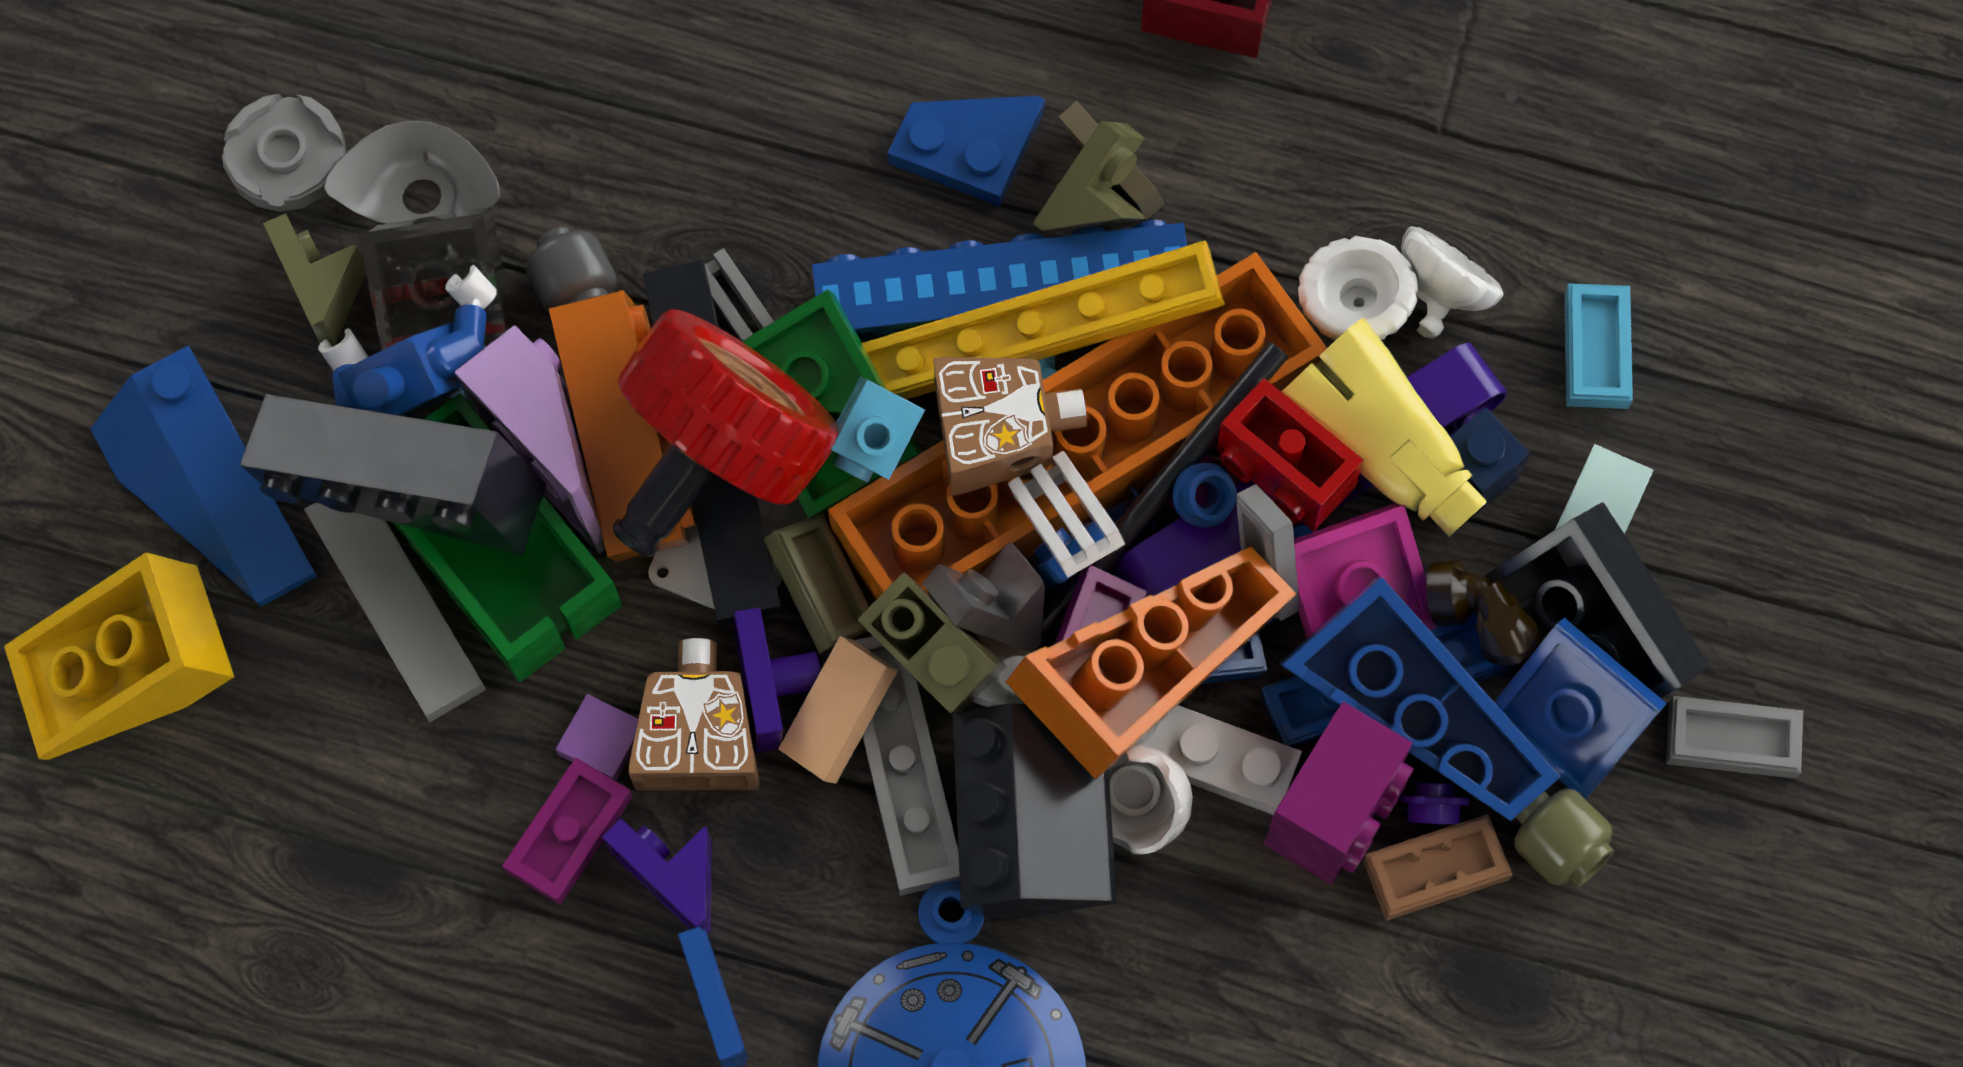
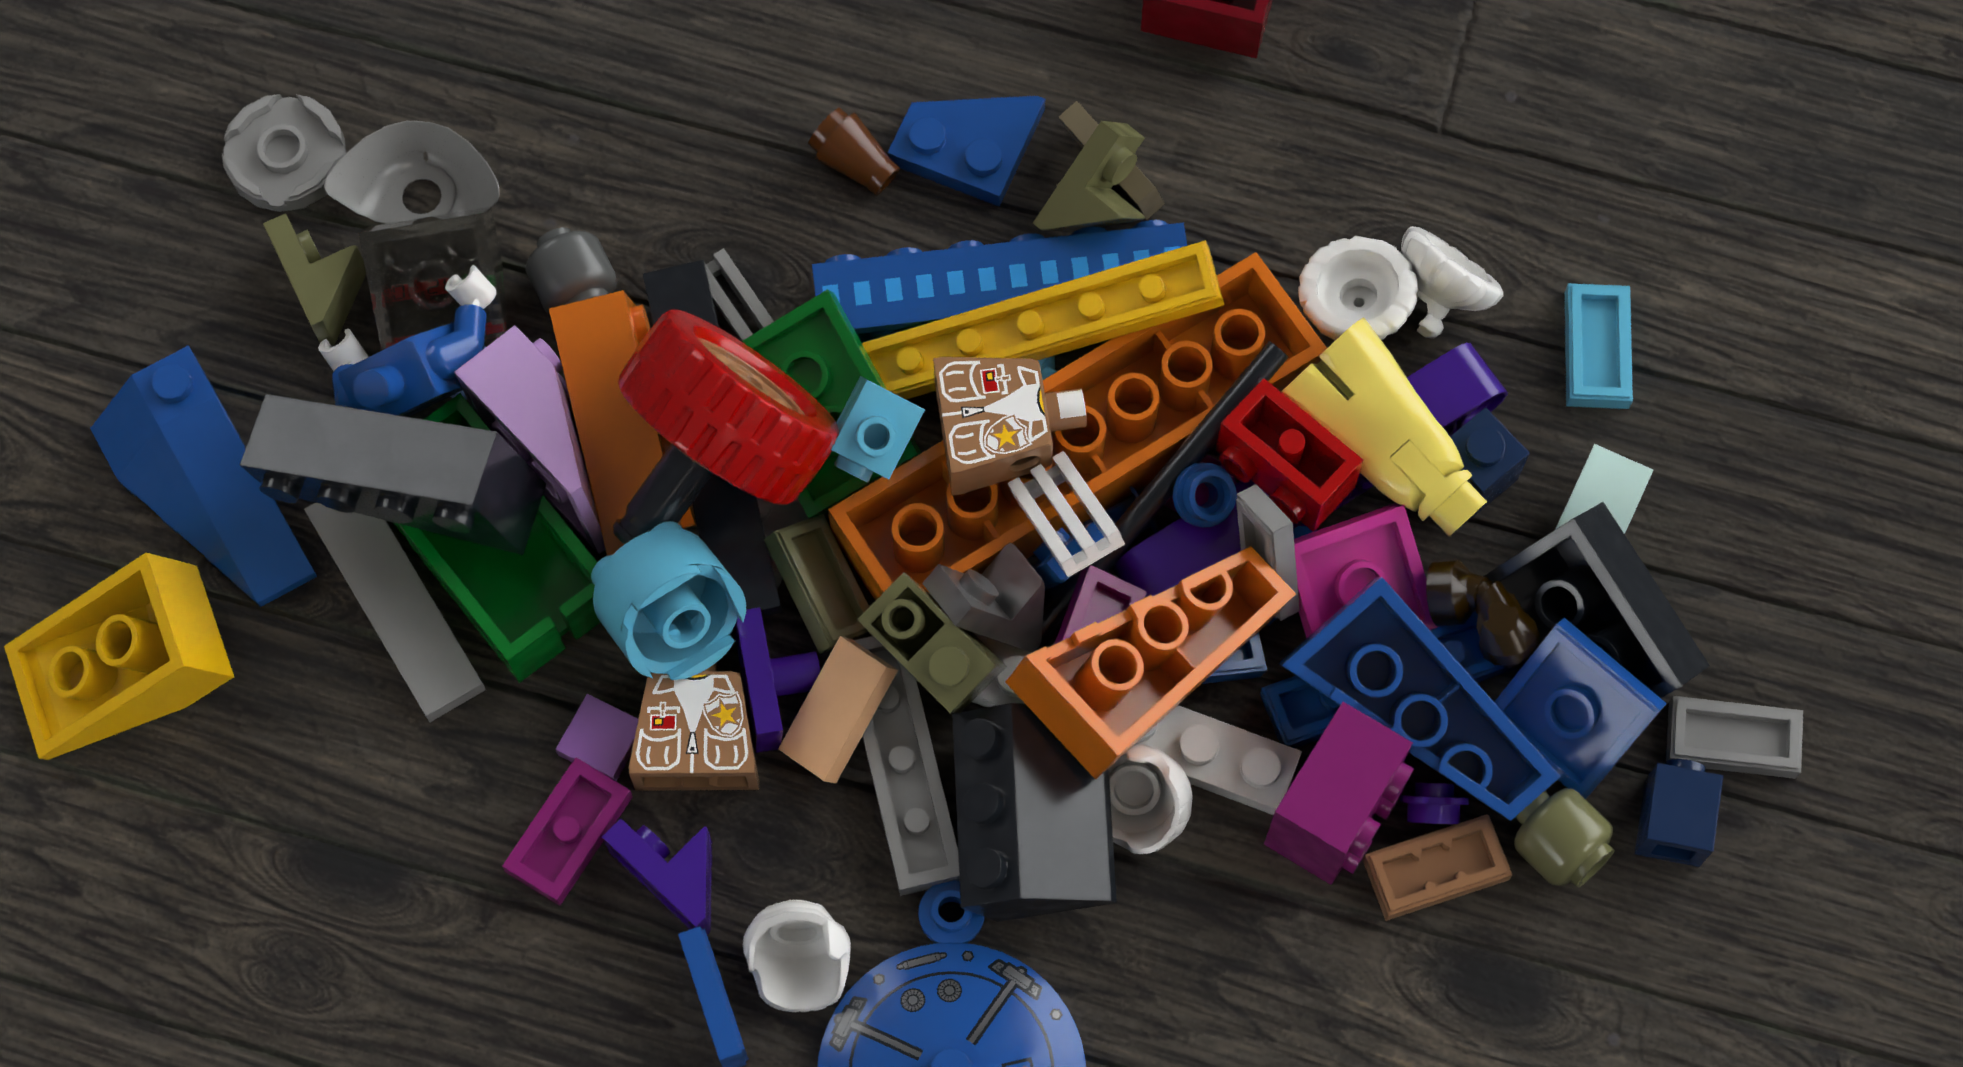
(667, 602): none -> medium azure brick
(797, 956): none -> white hair
(852, 150): none -> reddish brown cone
(1679, 812): none -> dark blue brick

